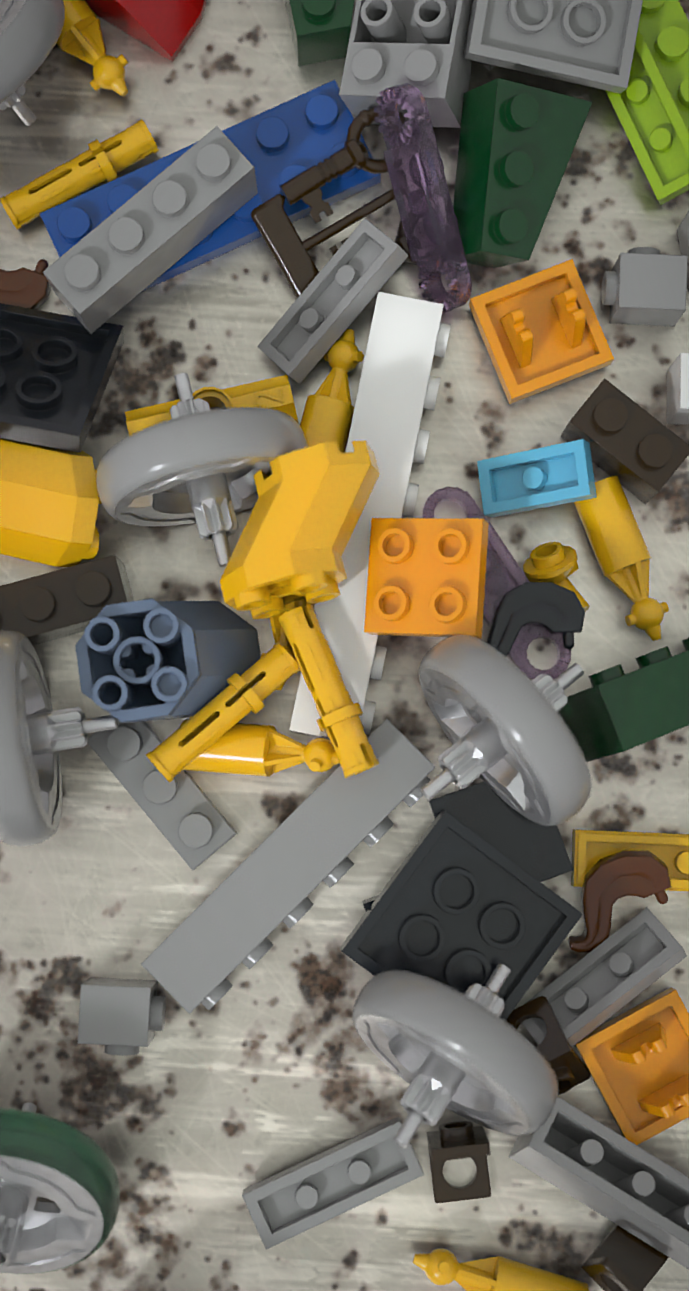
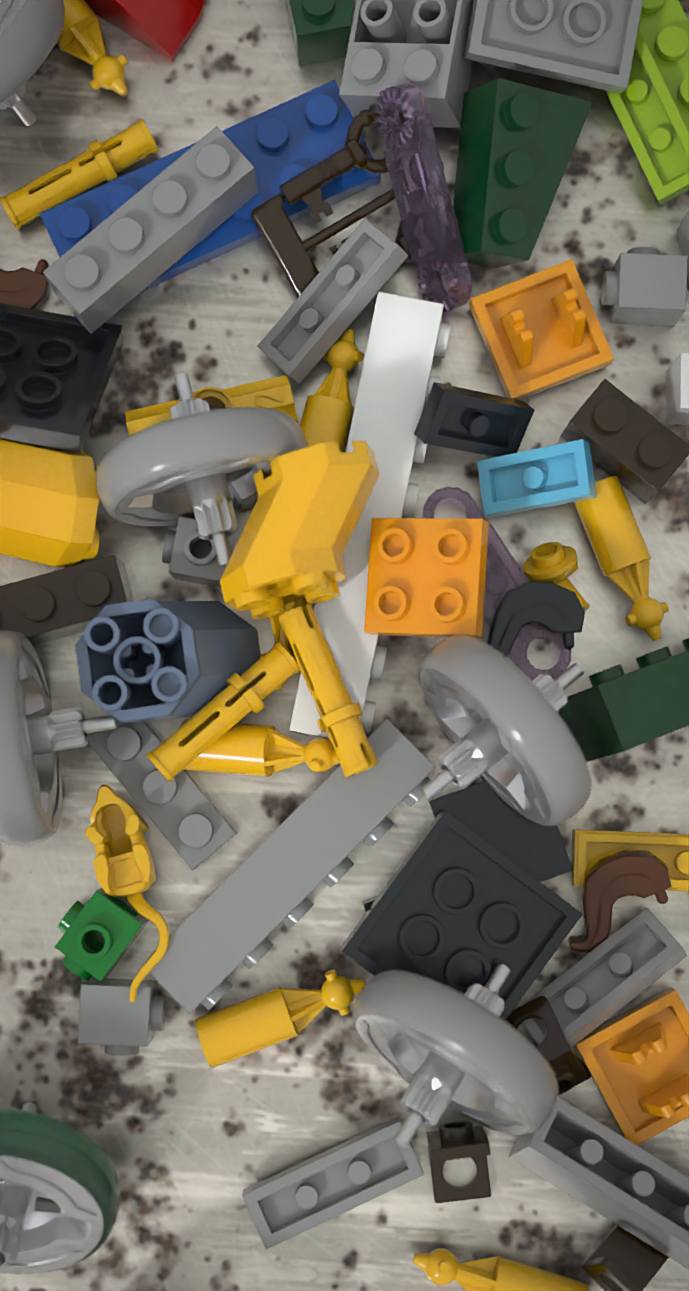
(98, 935): none -> green brick
(125, 864): none -> yellow animal
(192, 557): none -> light grey brick
(270, 1018): none -> yellow wheel
(473, 421): none -> black plate

